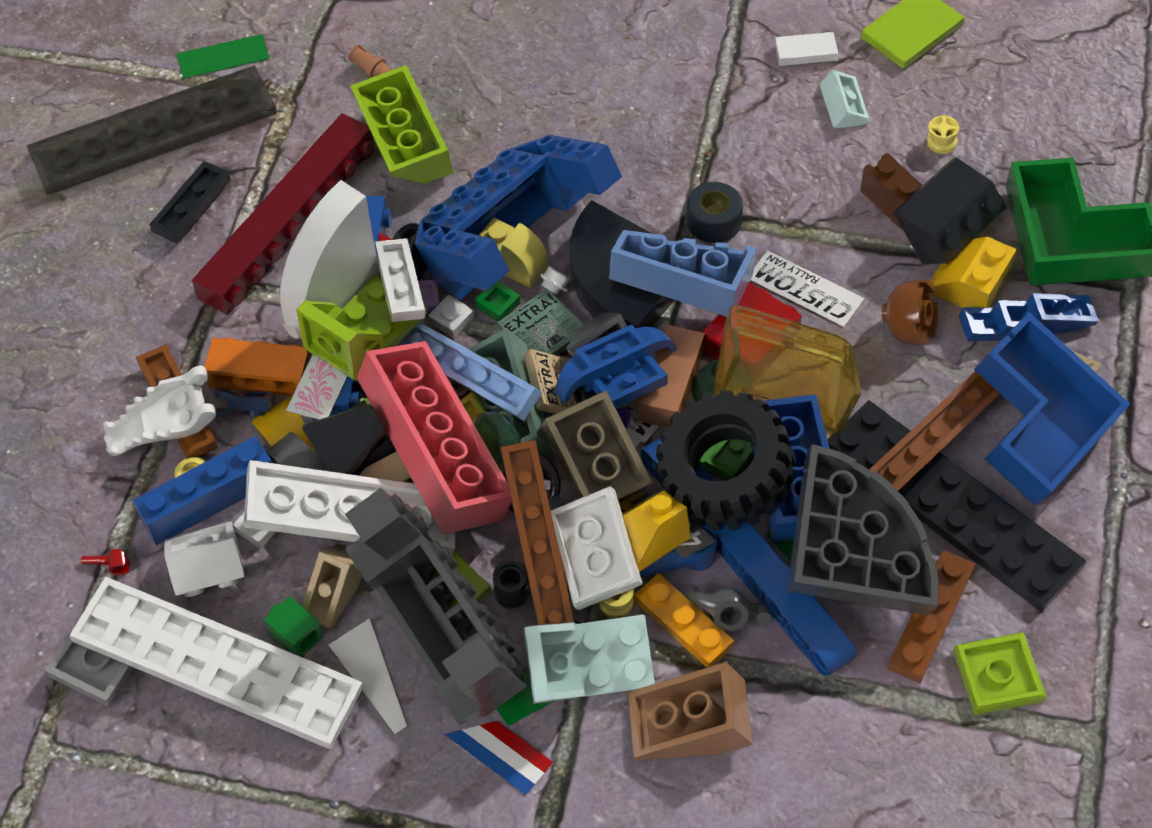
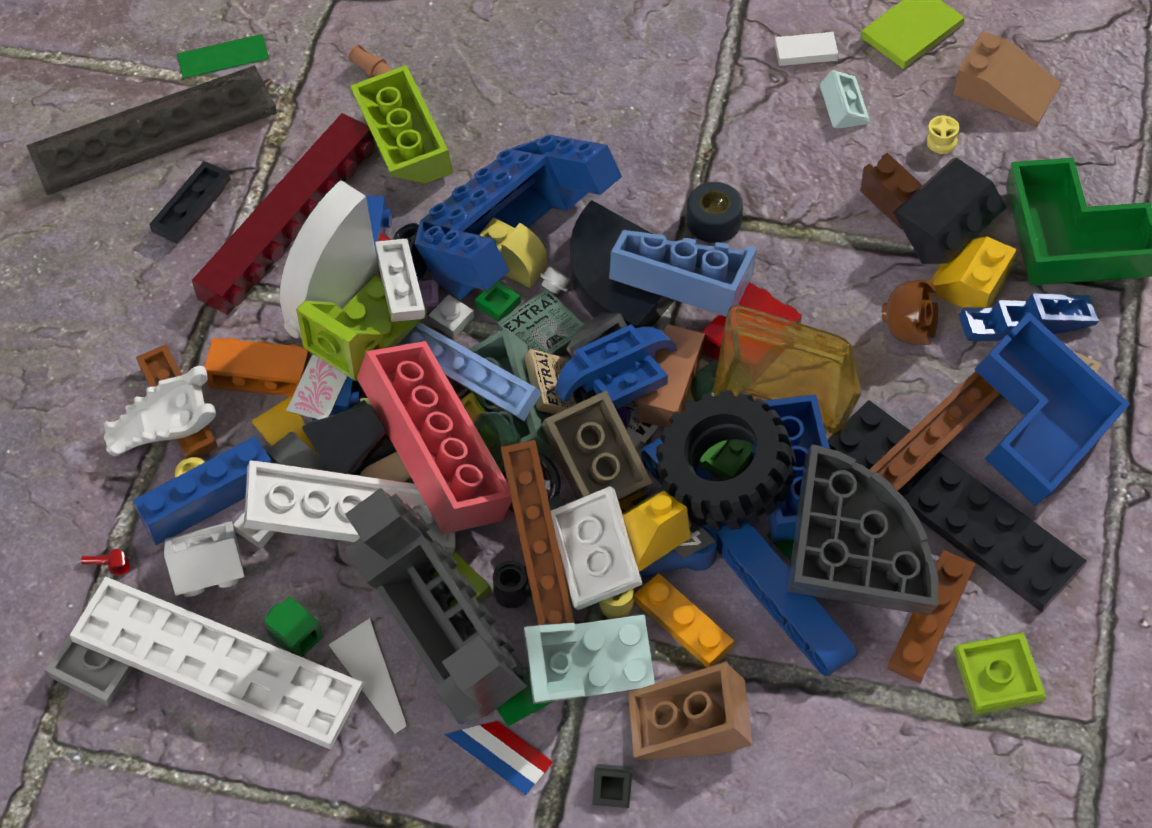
(253, 402): dark blue plate -> none
(331, 585): tan slope -> none
(612, 785): none -> pearl dark grey slope
(729, 608): dark grey piece -> none
(806, 288): white sticker -> none
(1005, 80): none -> medium nougat slope

